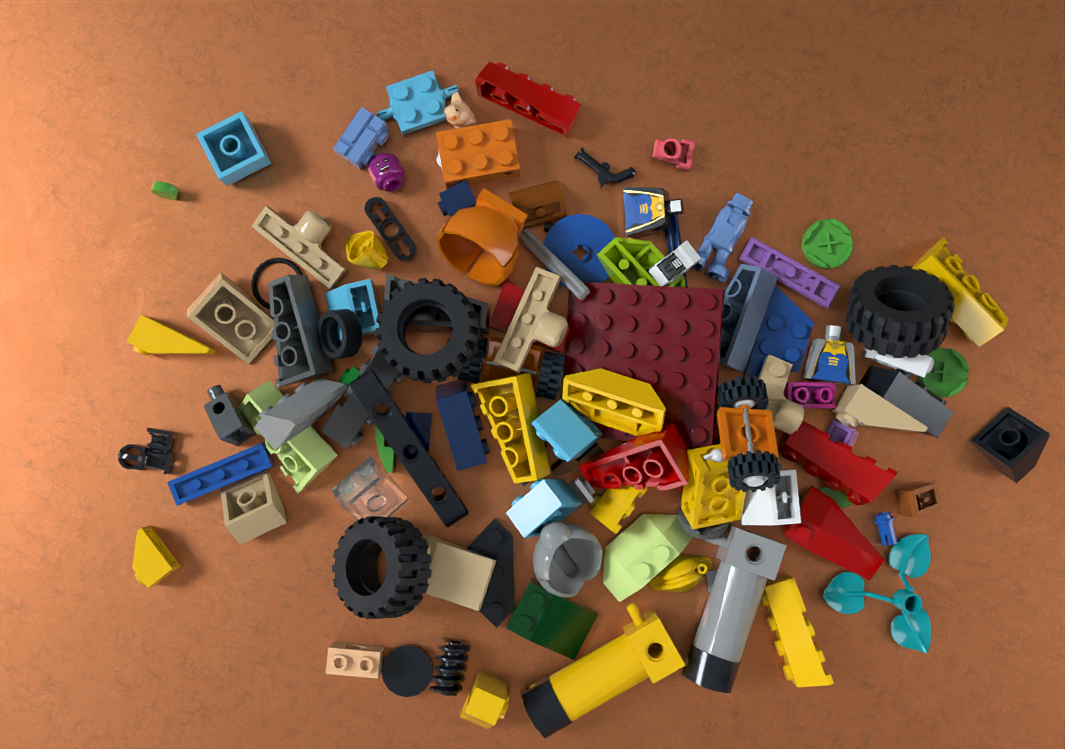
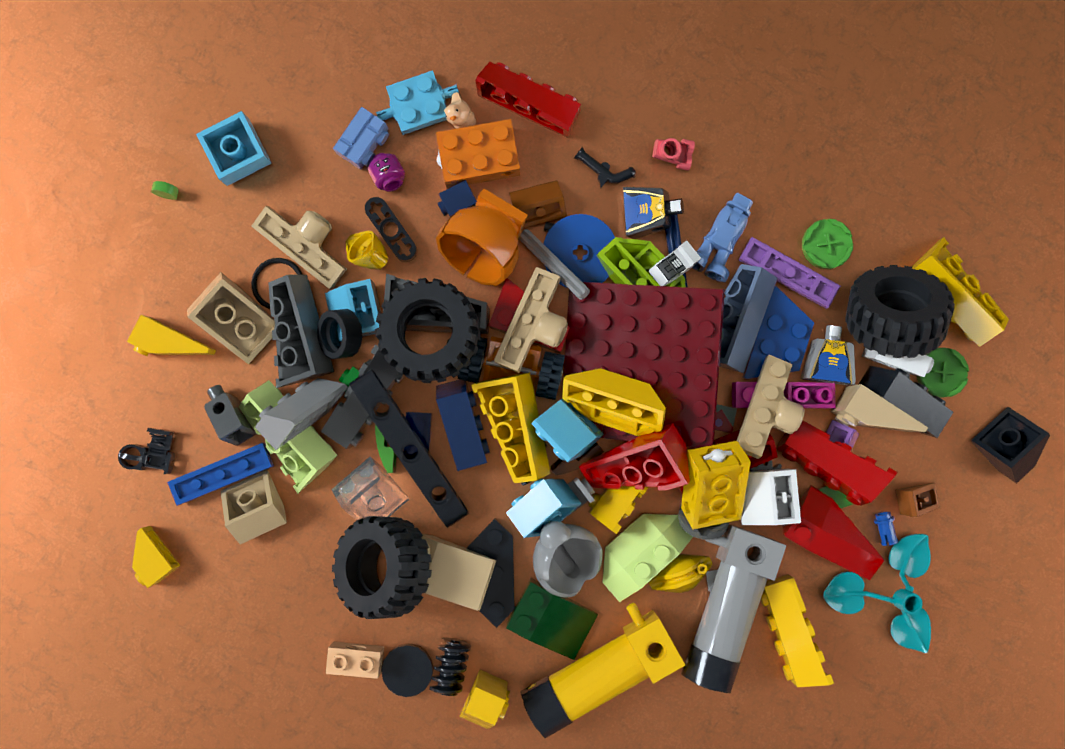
(747, 434): plate -> none

